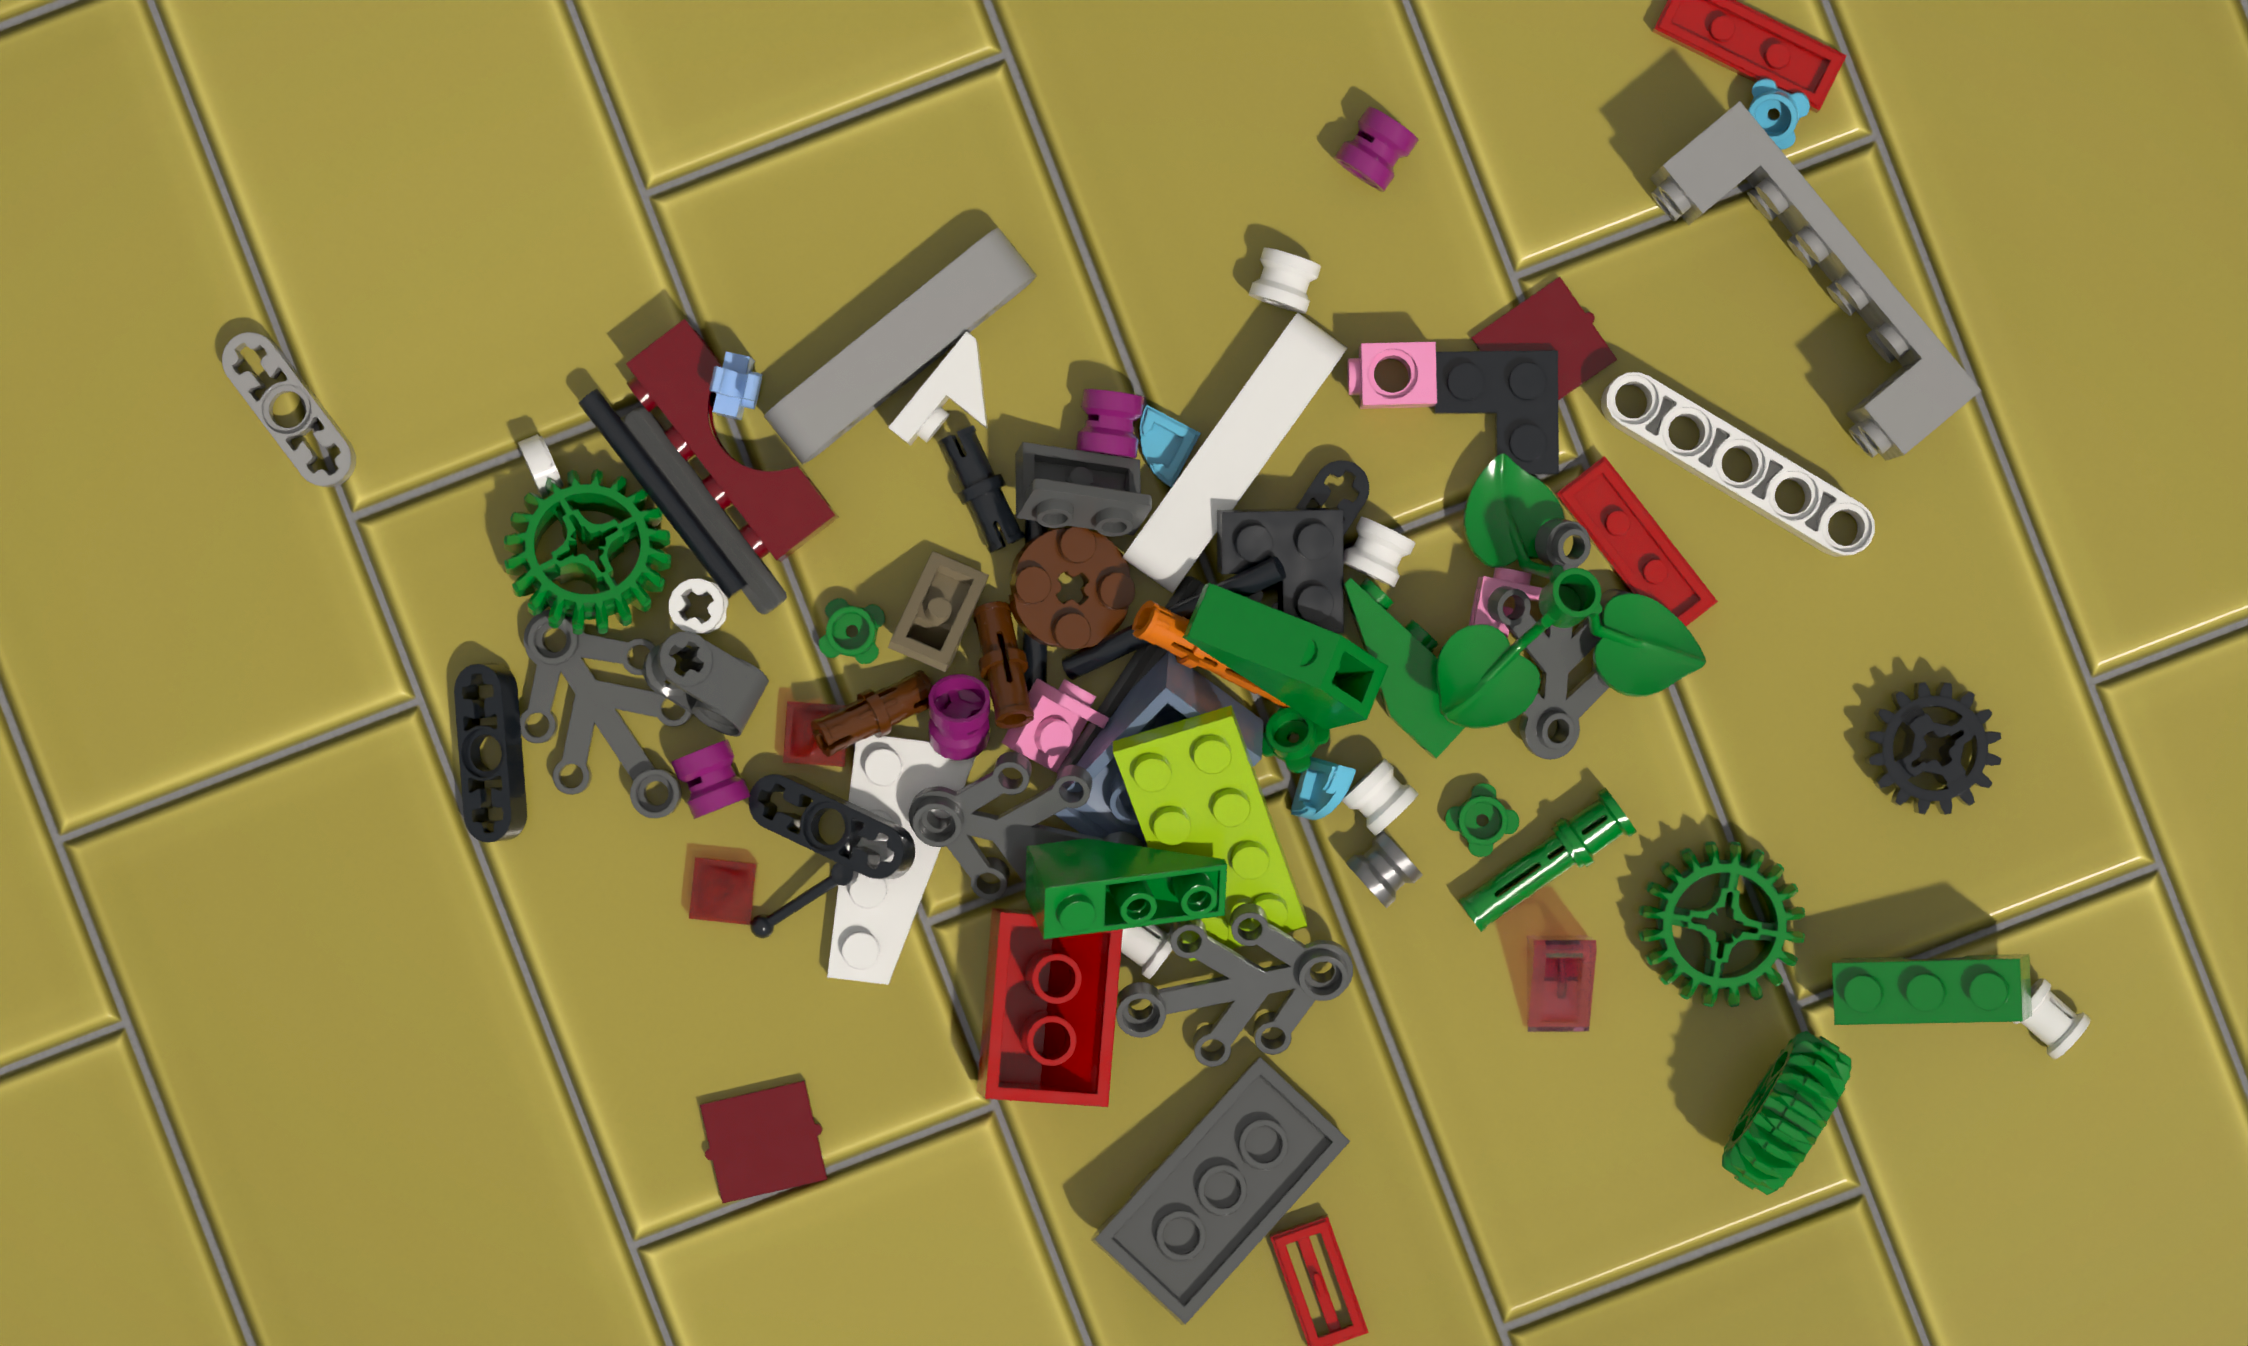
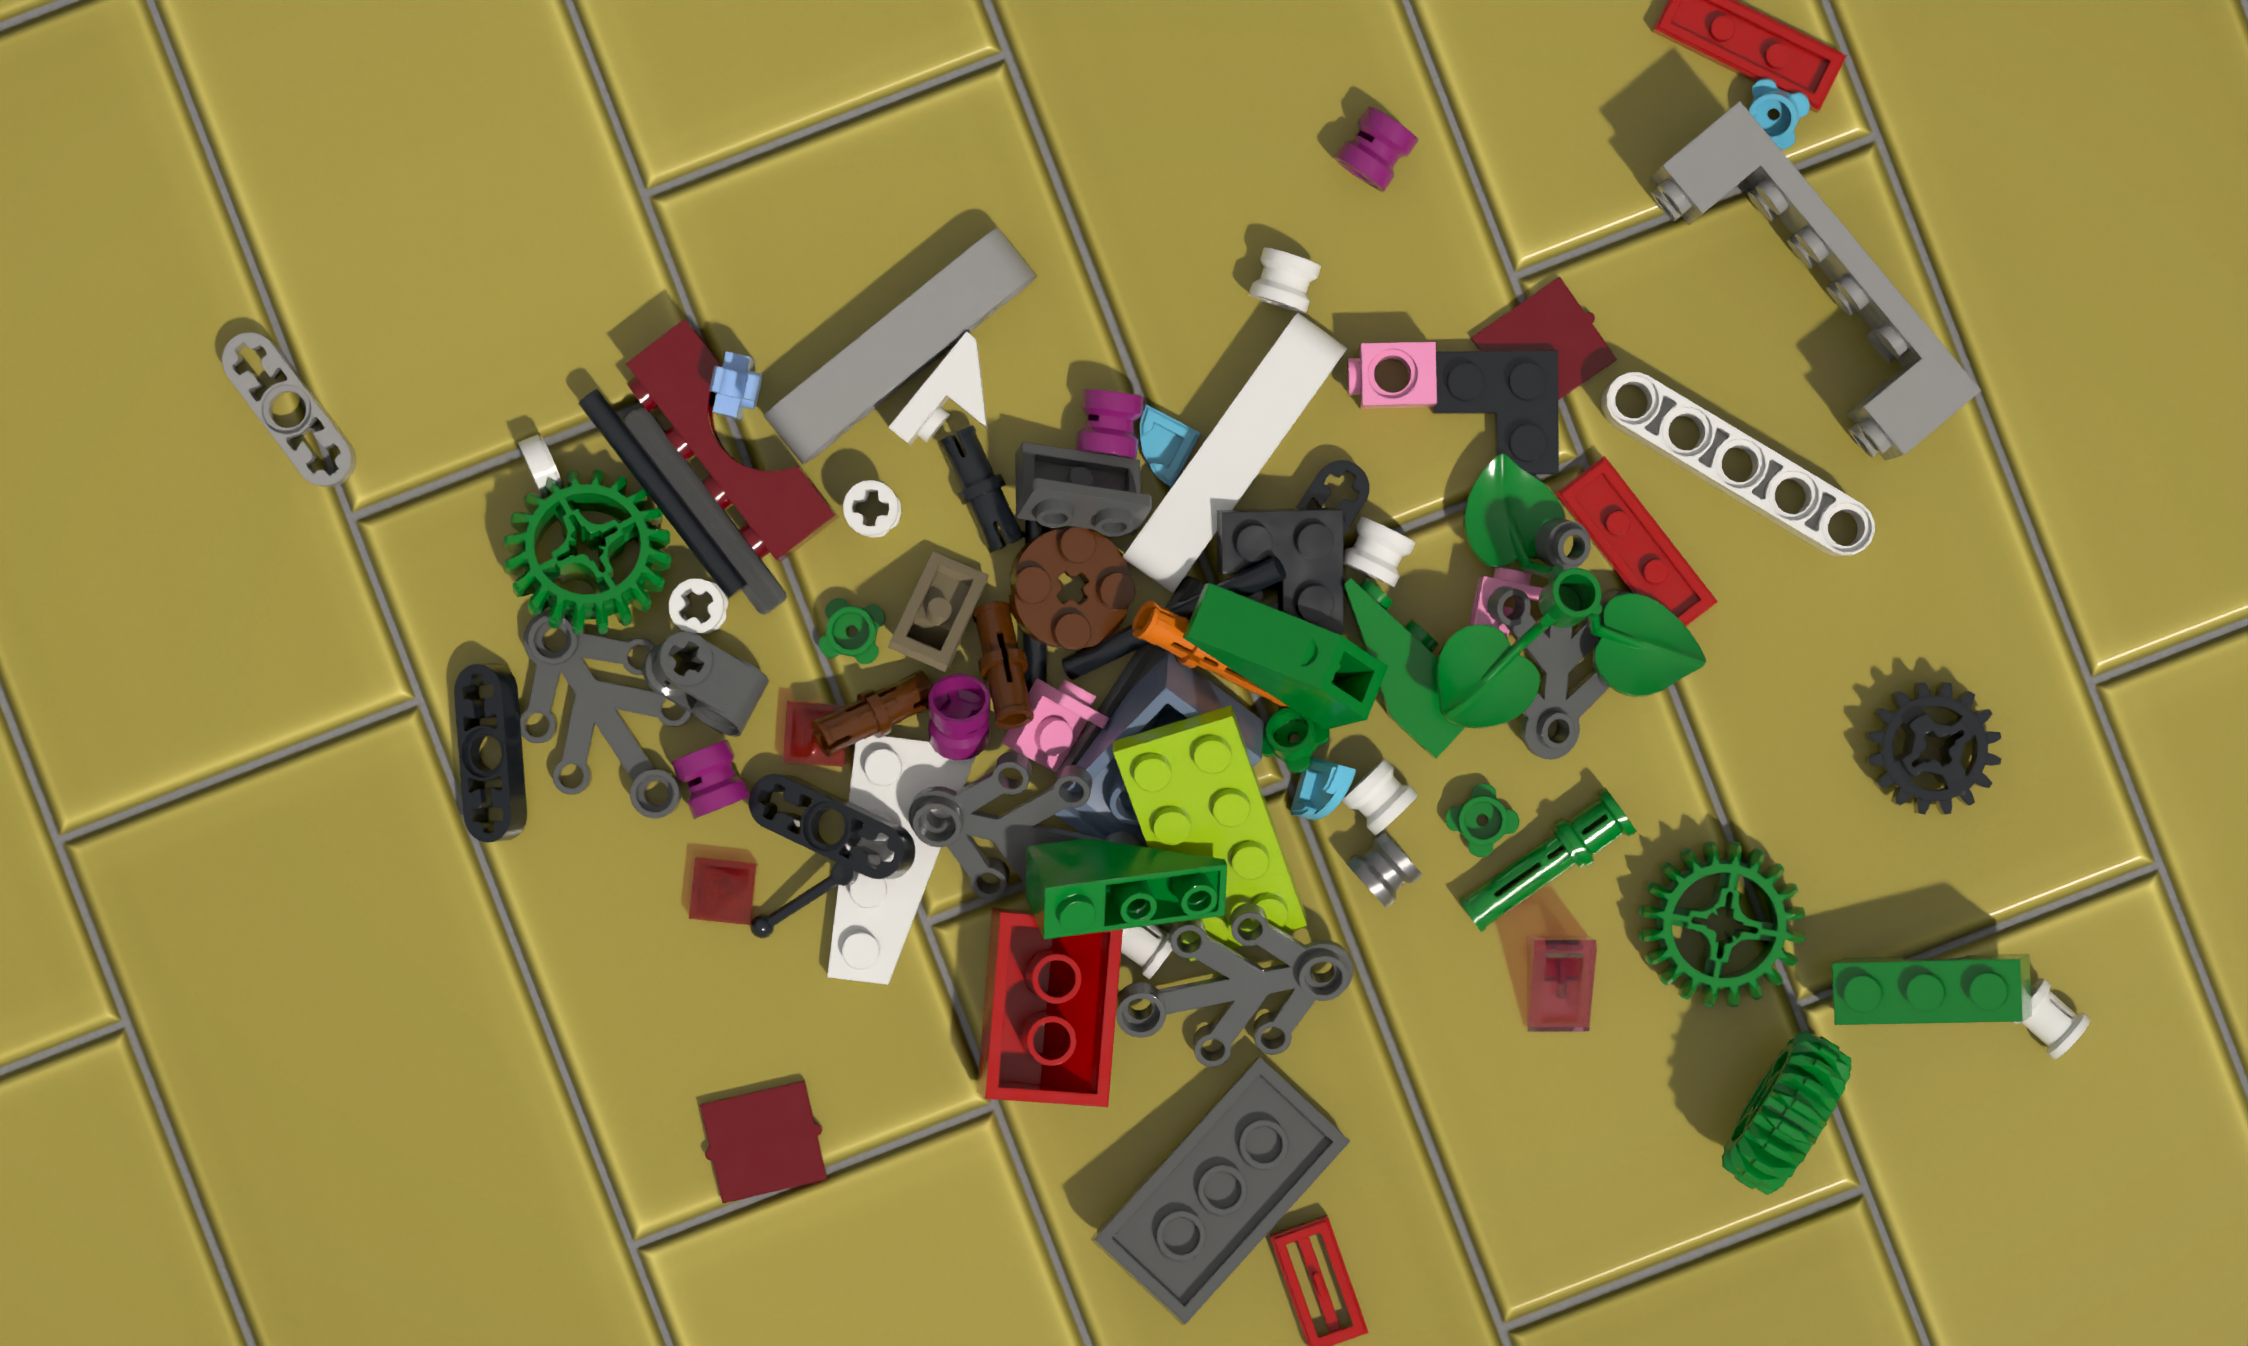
(860, 494): none -> white bush

